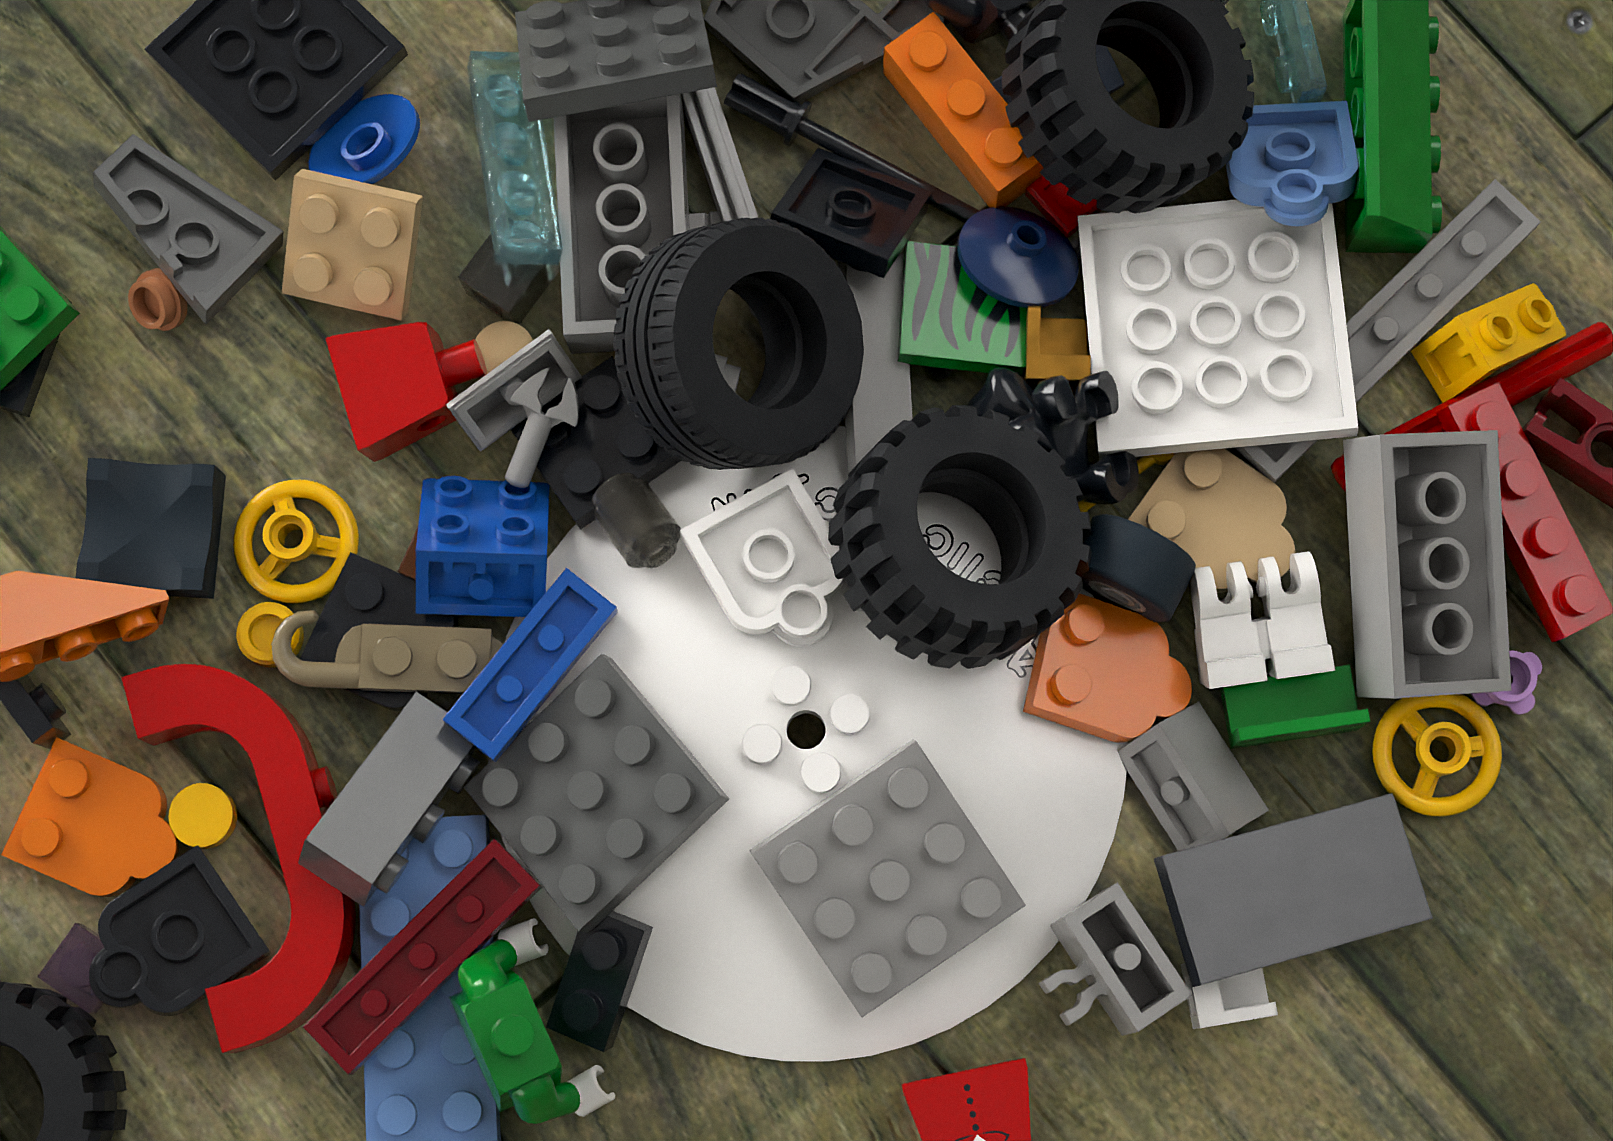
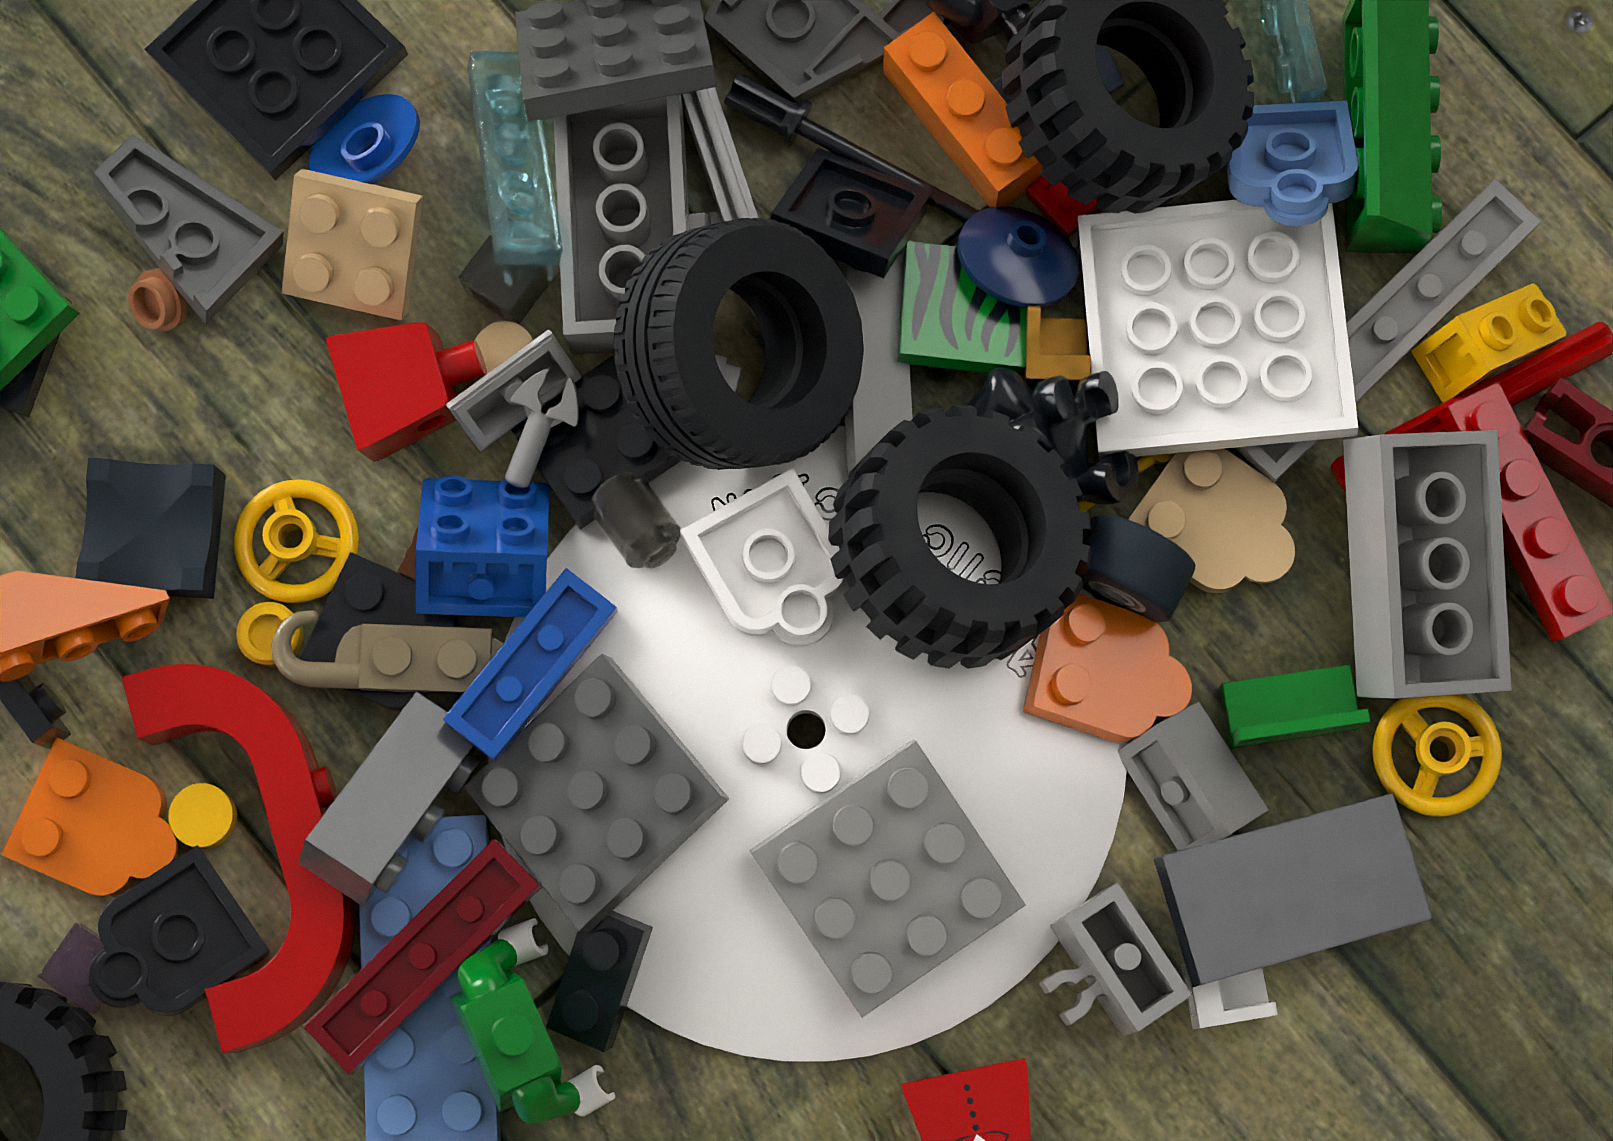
(1281, 644): white legs -> none
(1524, 672): lavender plate -> none

